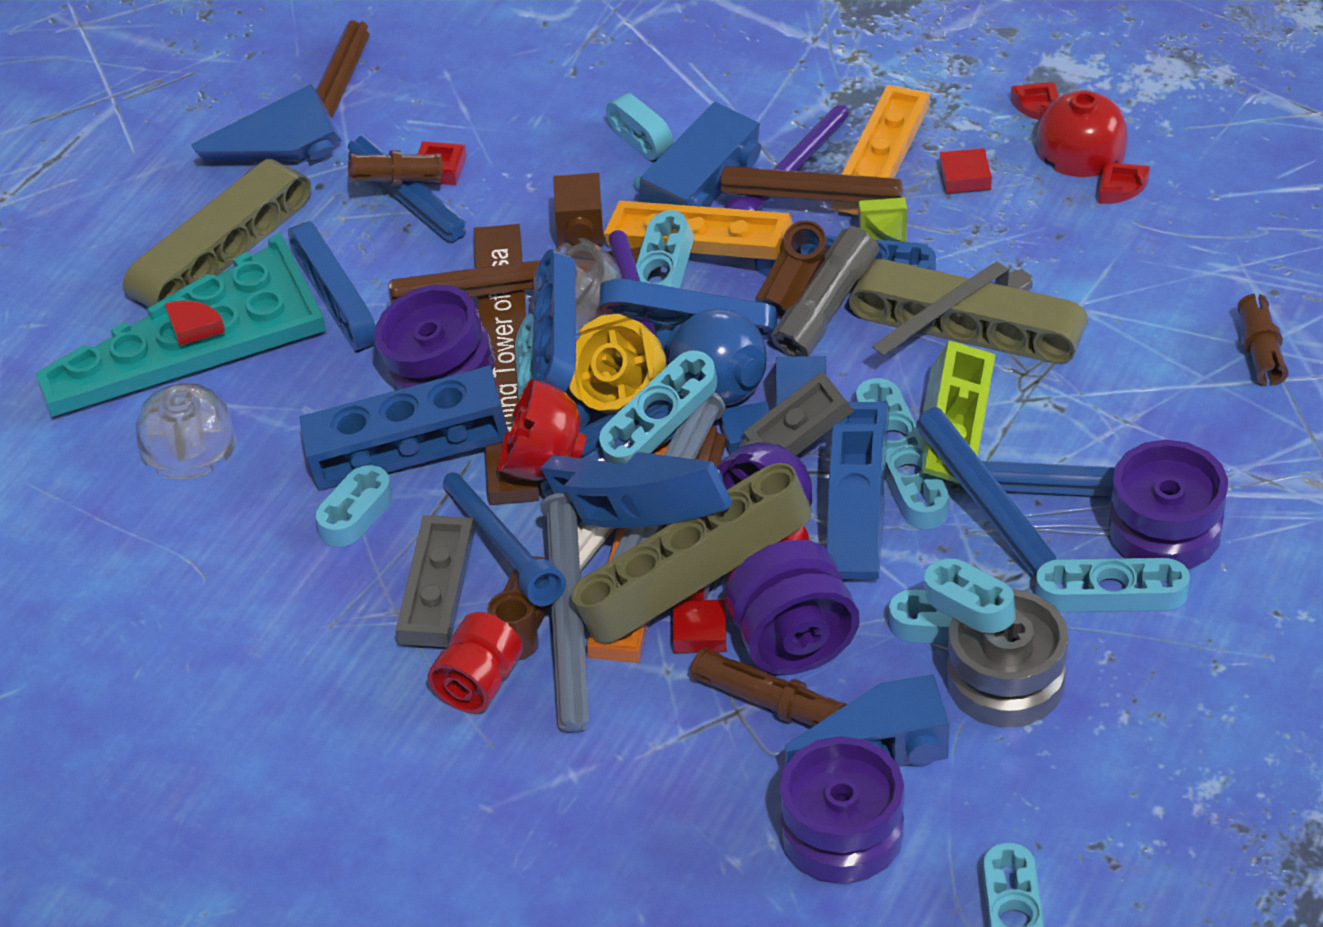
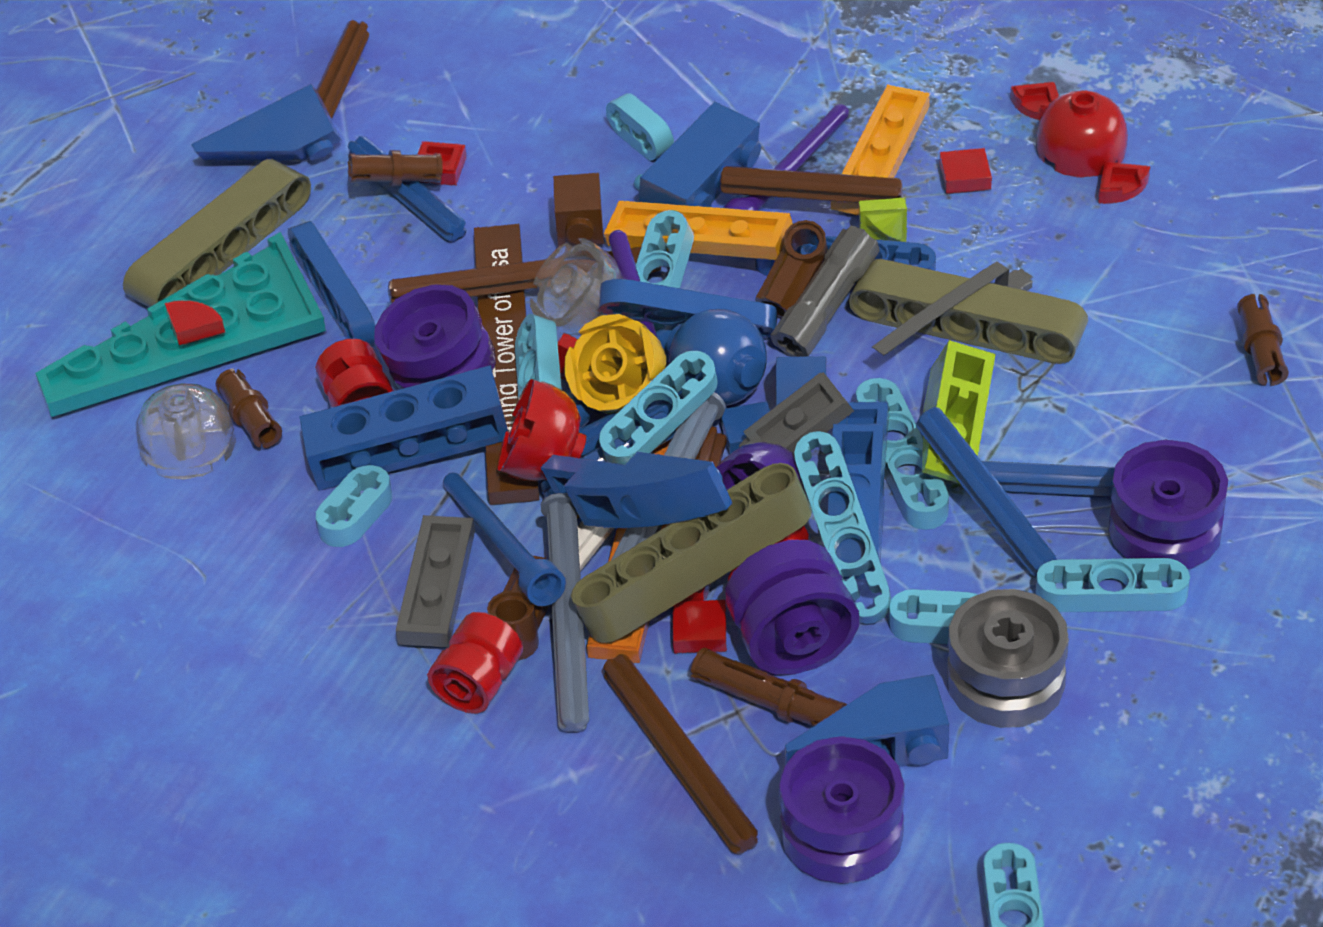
(248, 408): none -> reddish brown pin
(351, 372): none -> red wheel
(554, 320): blue beam -> none
(681, 754): none -> reddish brown axle
(843, 526): none -> medium azure beam
(973, 591): medium azure beam -> none

